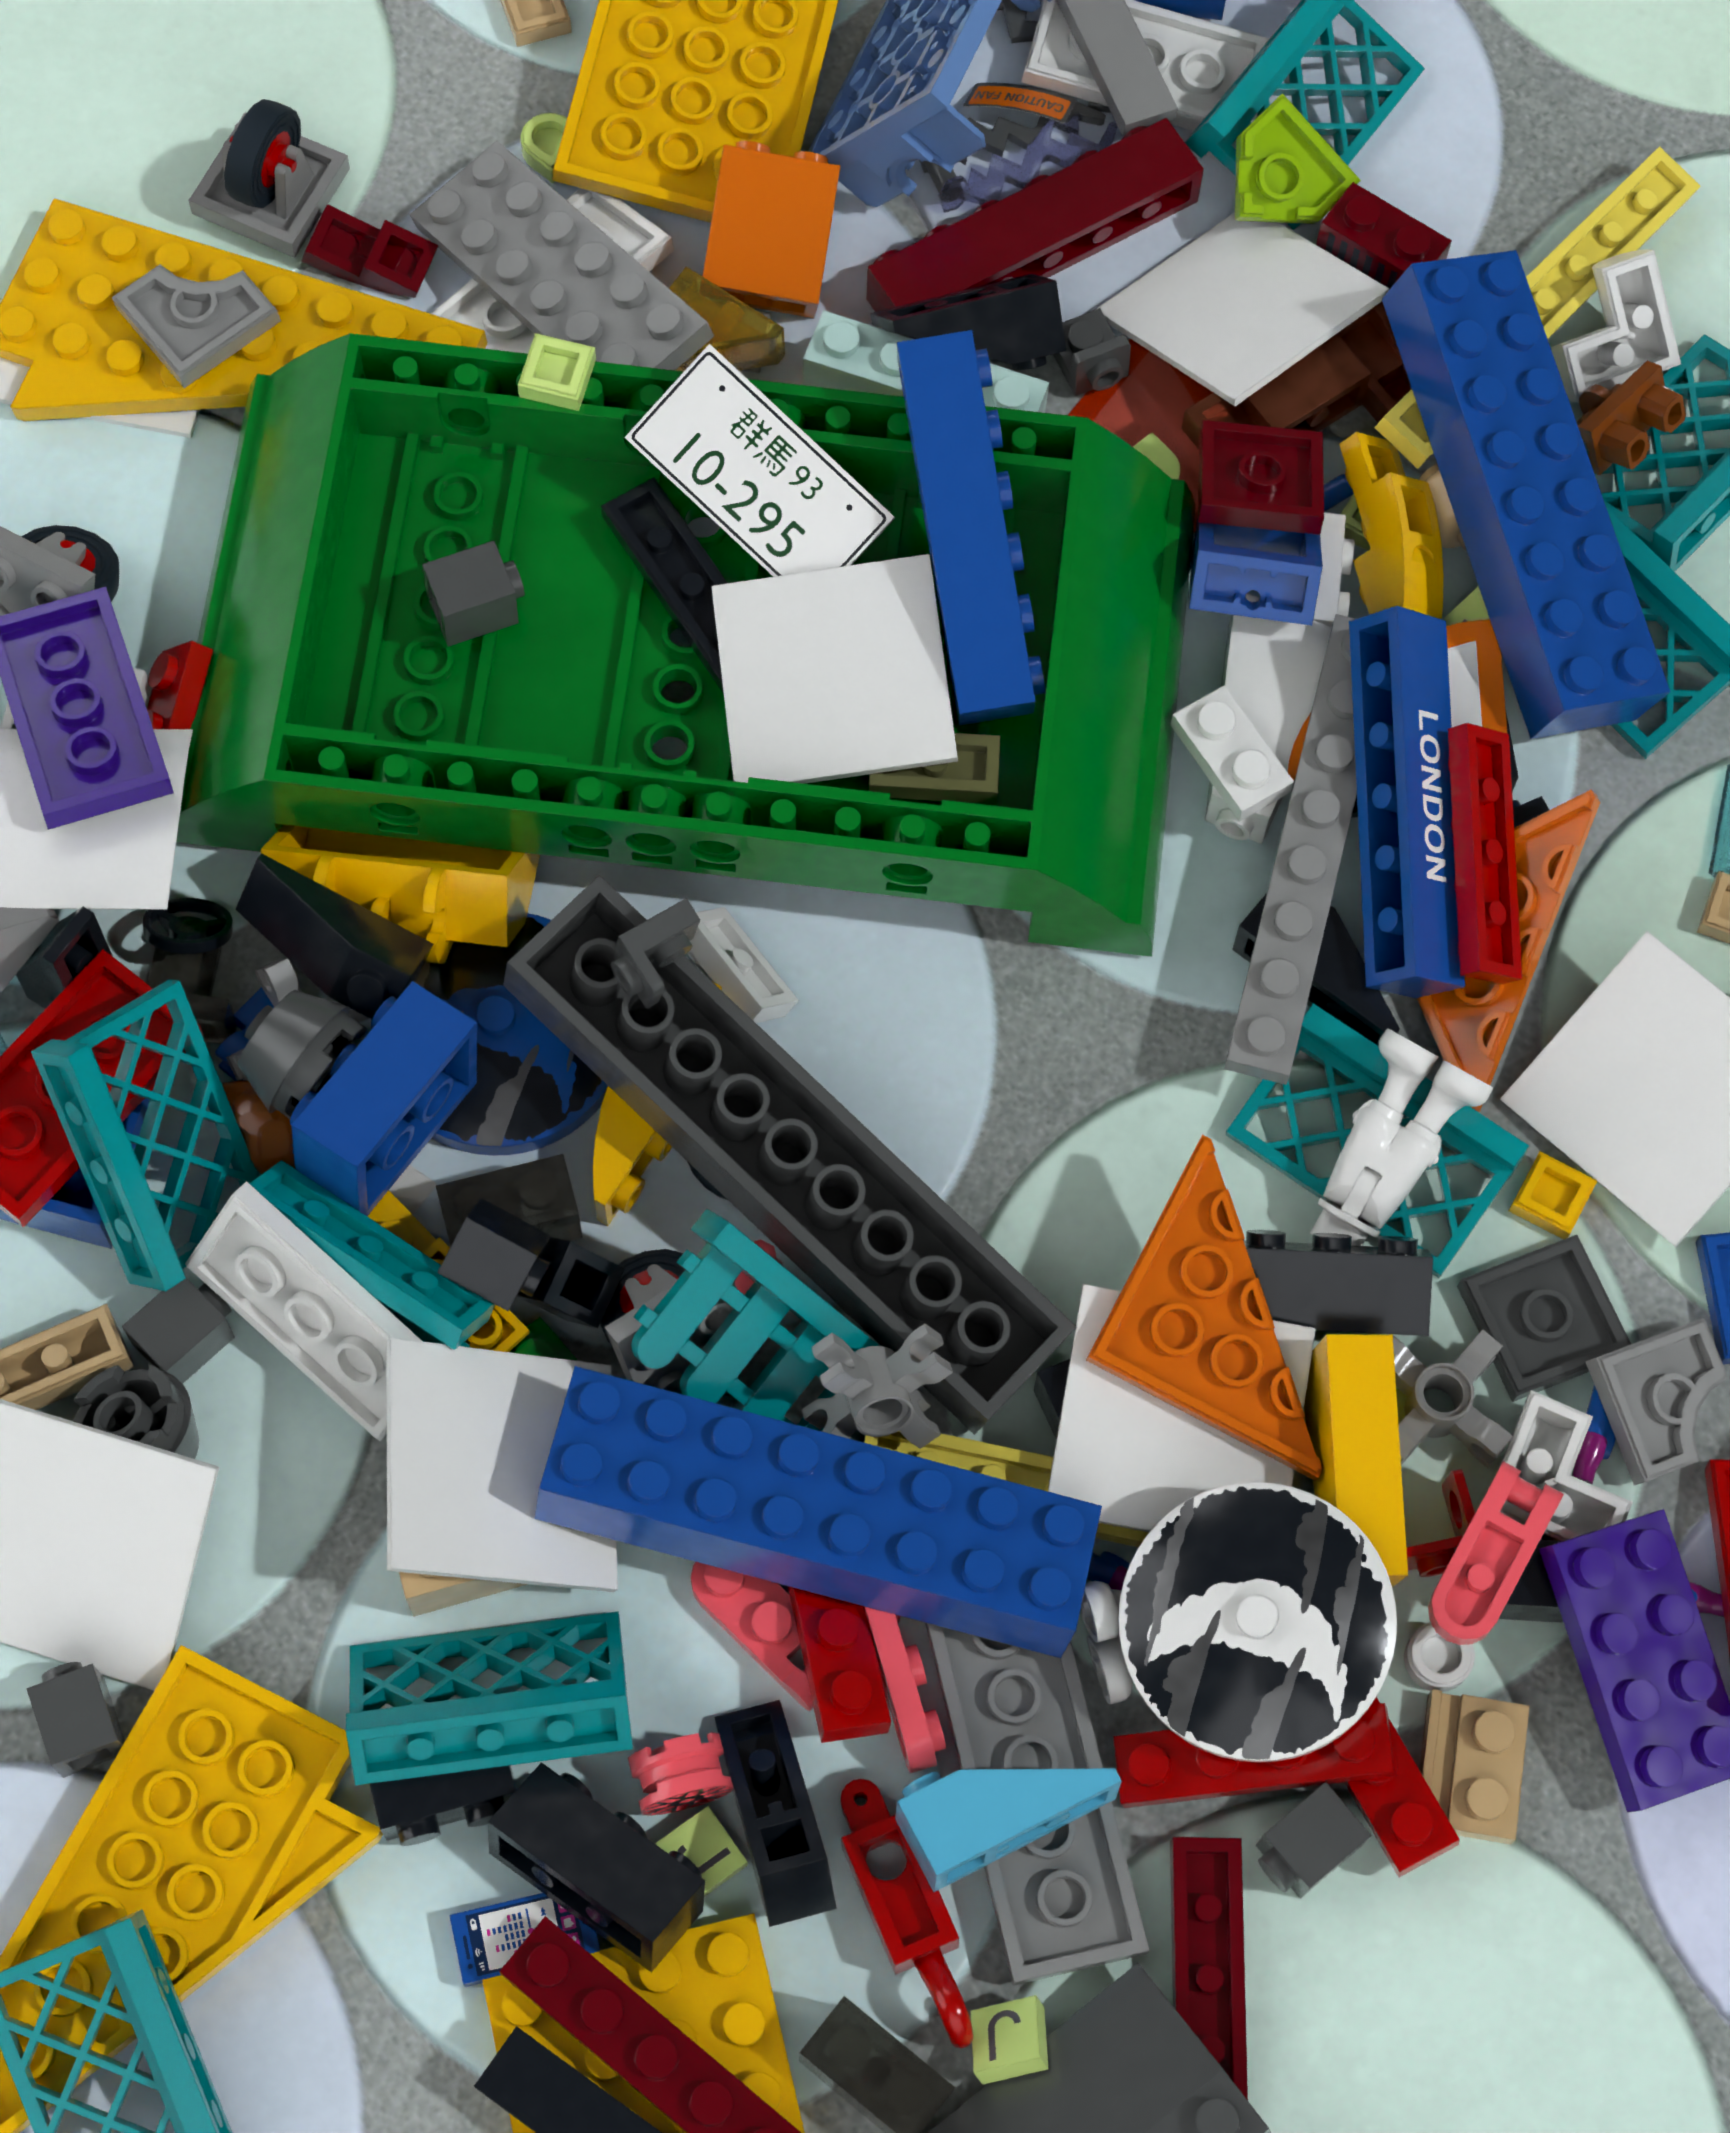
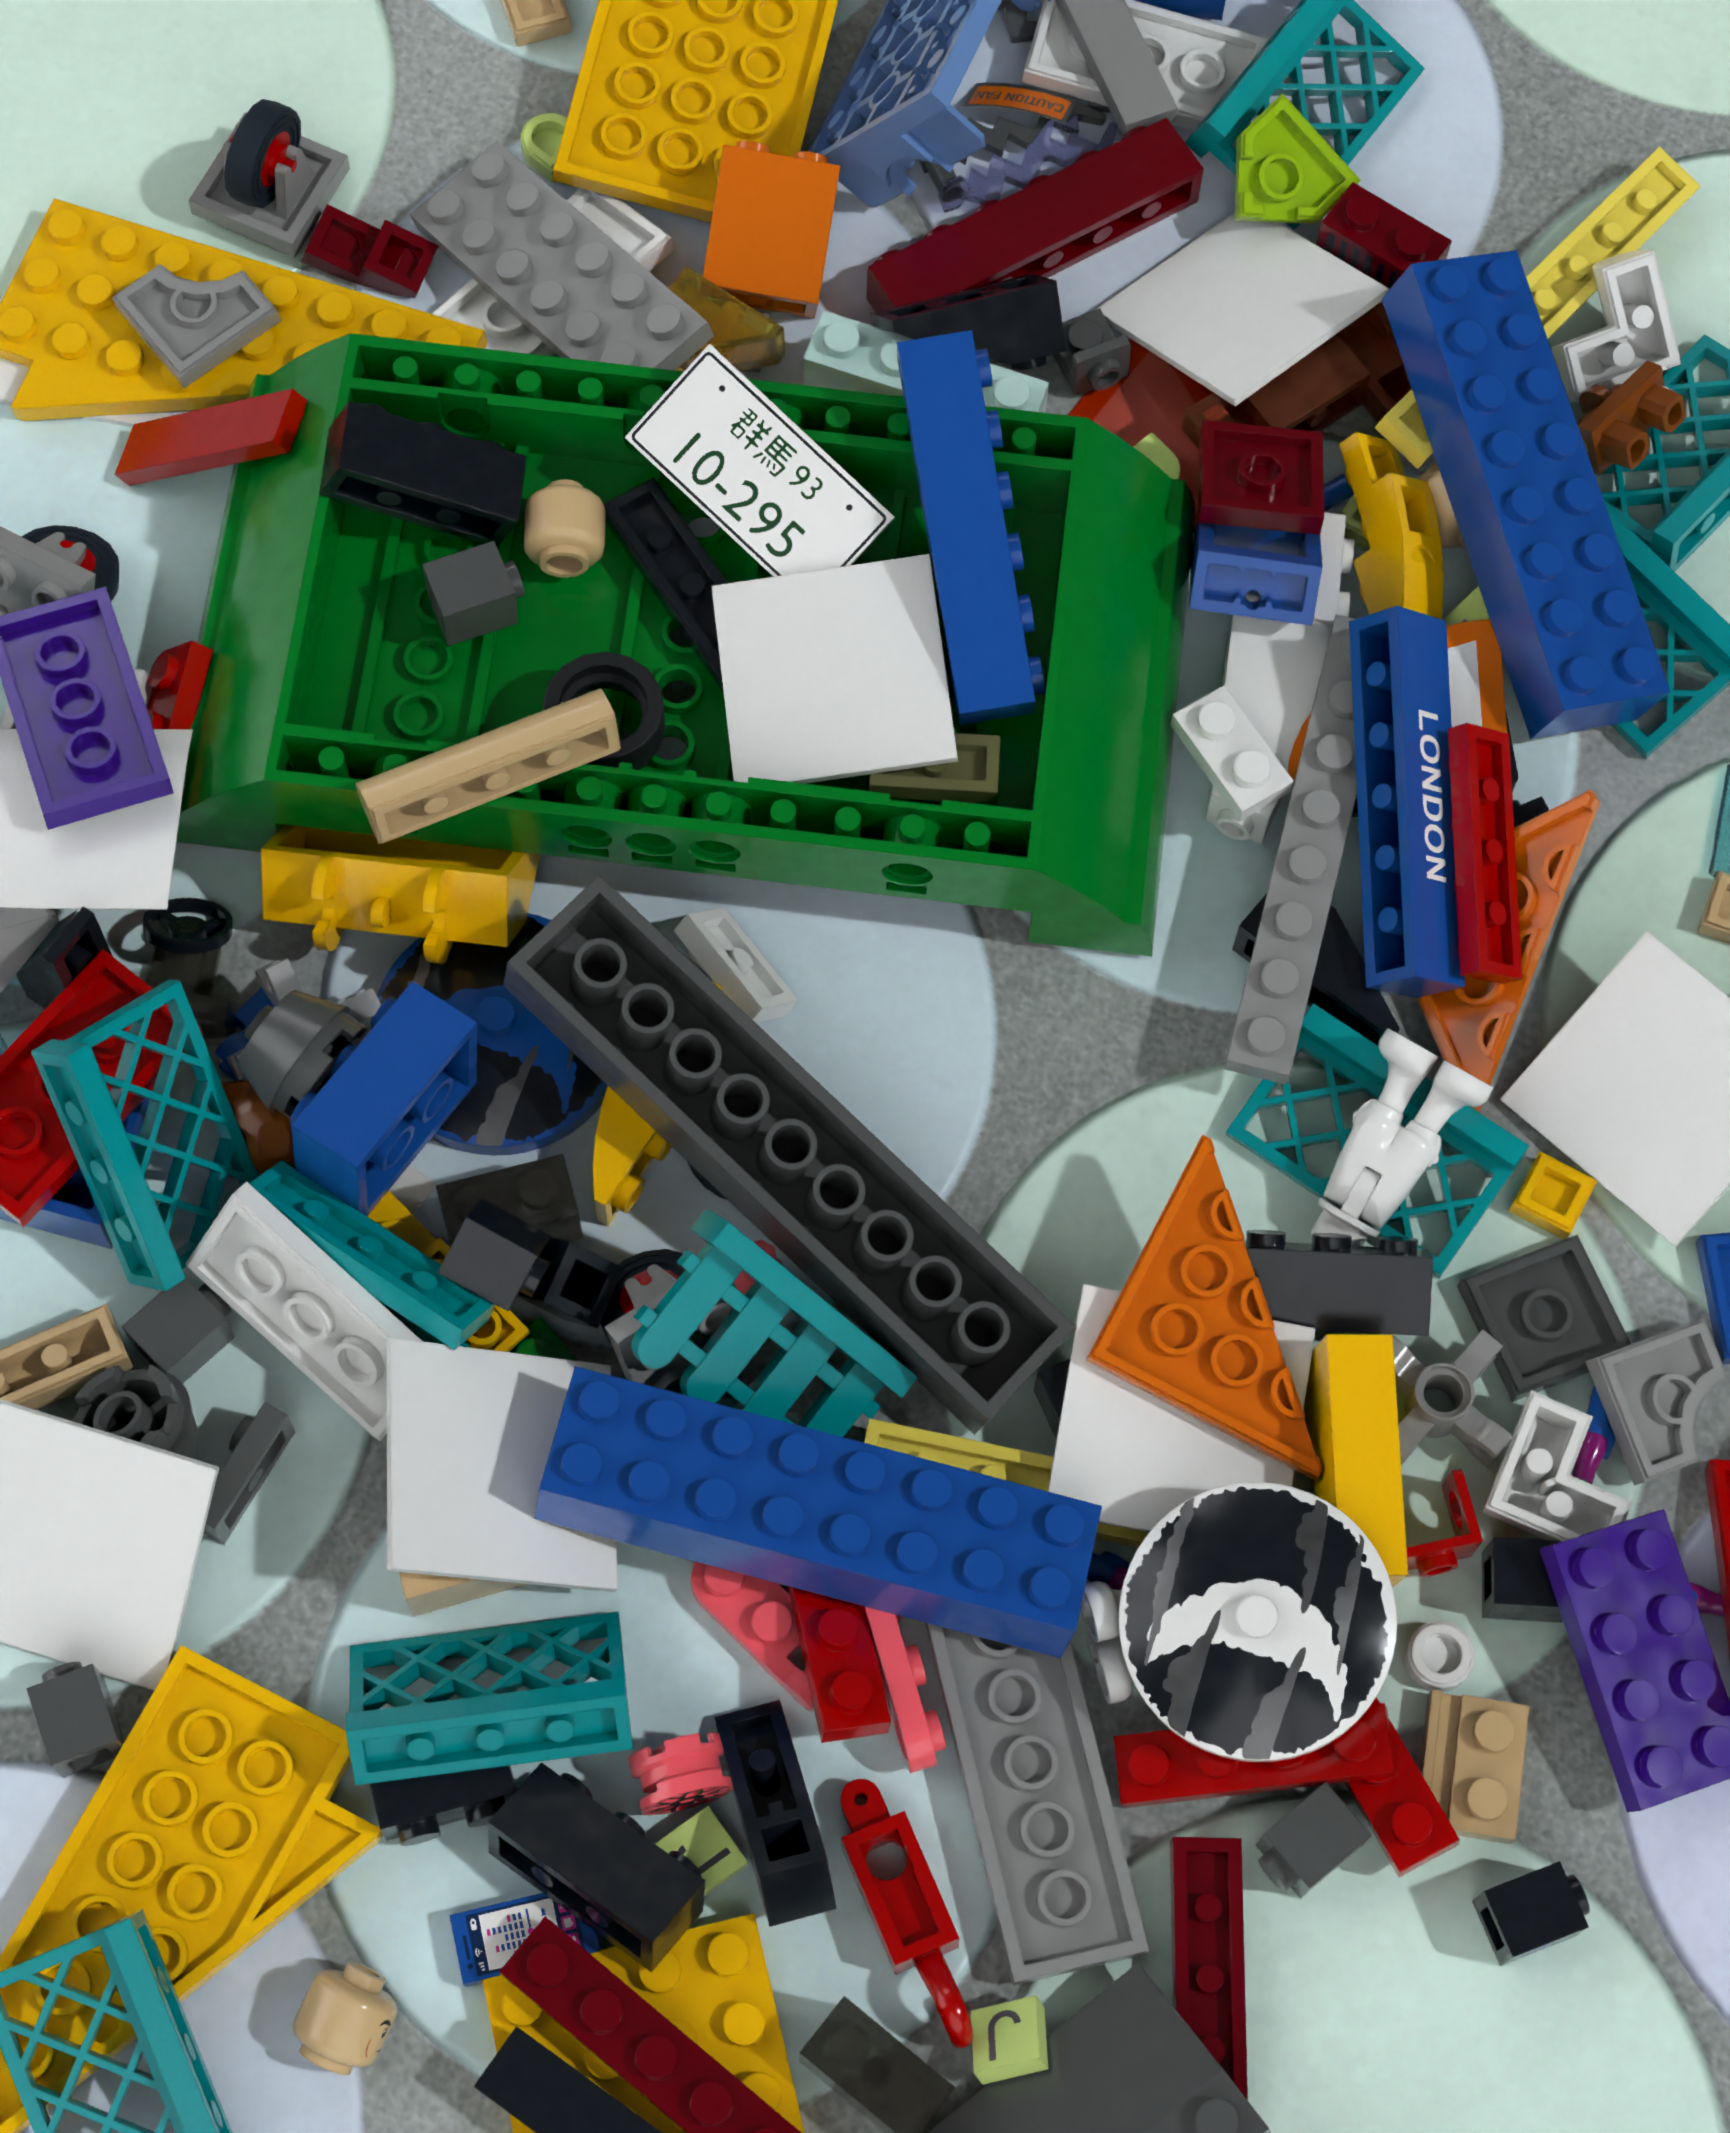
(211, 437): none -> red tile
(255, 1450): none -> dark grey plate
(331, 939): black slope -> none
(344, 2018): none -> tan head
(422, 474): none -> black brick
(489, 766): none -> tan brick
(556, 372): yellowish green tile -> none
(564, 528): none -> tan head
(621, 674): none -> black tyre
(658, 939): dark grey bracket -> none
(879, 1387): light grey pin -> none
(988, 1813): medium azure slope -> none
(1490, 1558): coral plate -> none
(1532, 1912): none -> black brick

